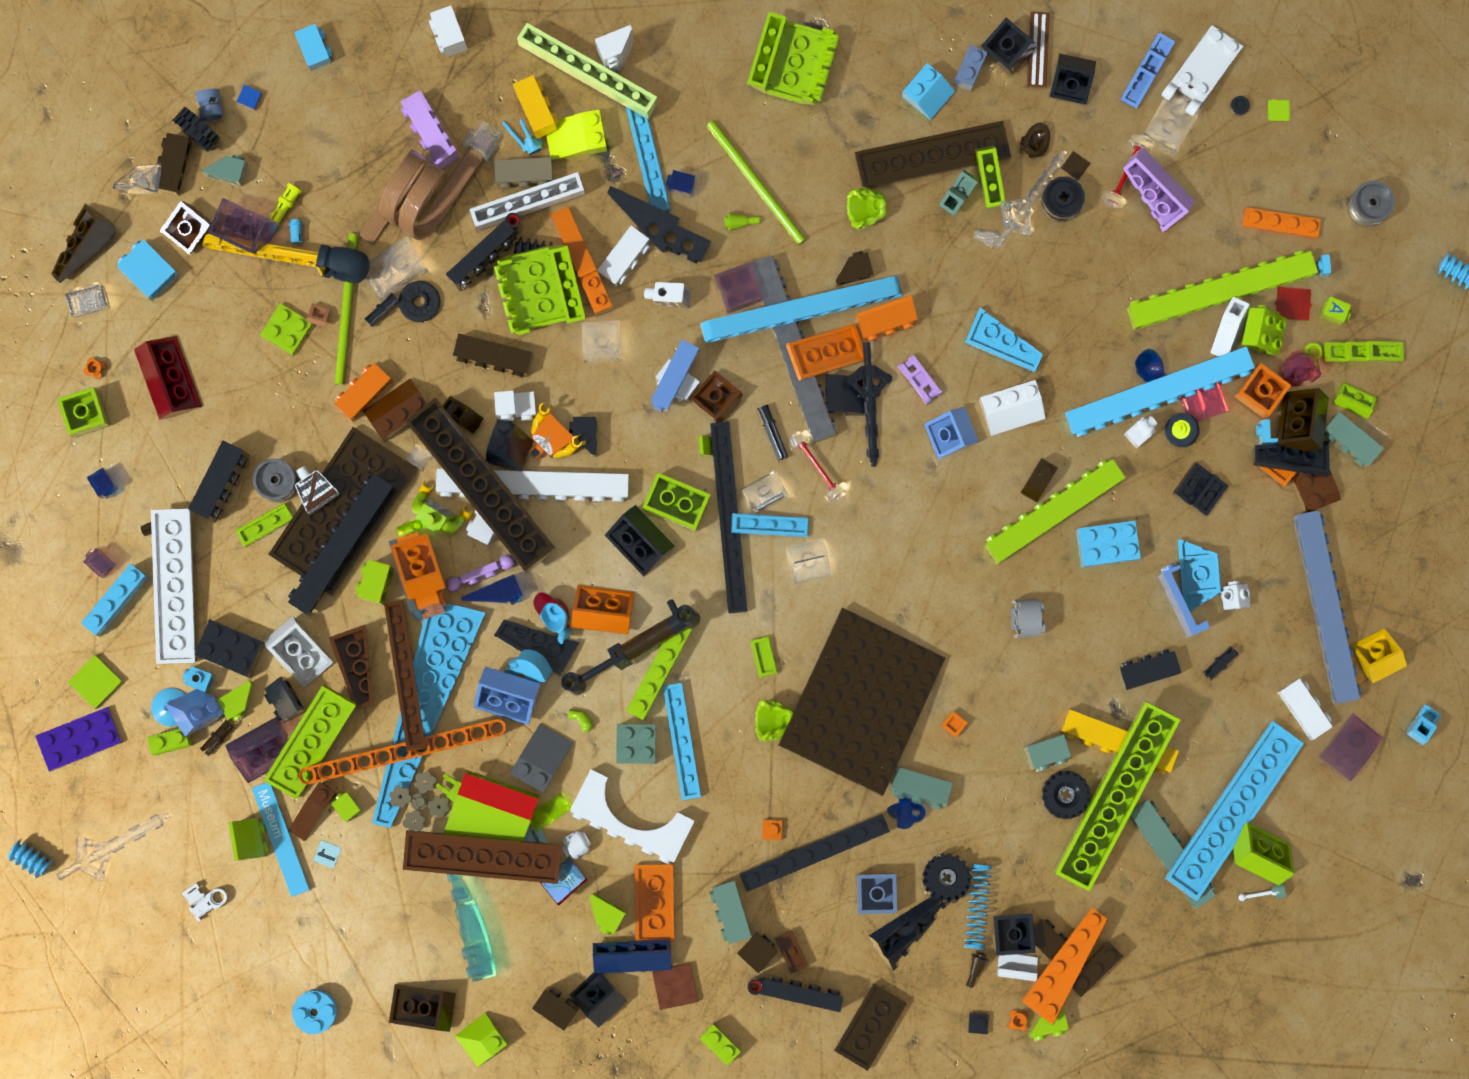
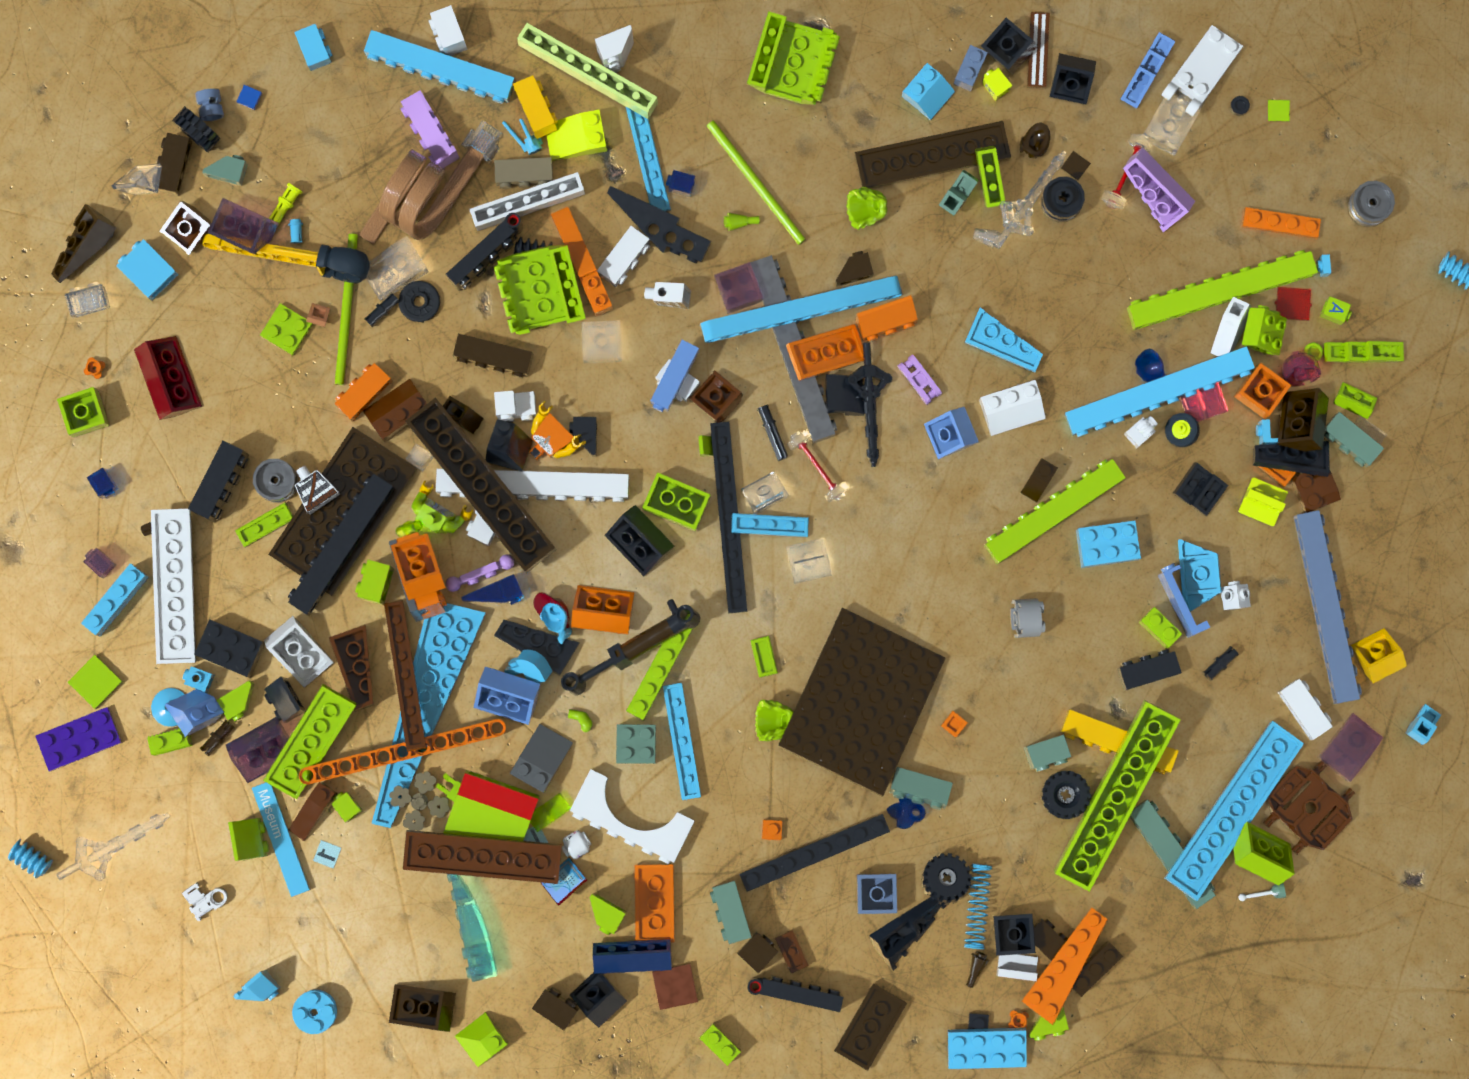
(259, 988): none -> medium azure slope
(439, 66): none -> medium azure brick
(987, 1048): none -> medium azure plate
(996, 83): none -> neon yellow brick
(1160, 628): none -> lime brick
(1263, 502): none -> neon yellow bracket
(1295, 815): none -> reddish brown piece

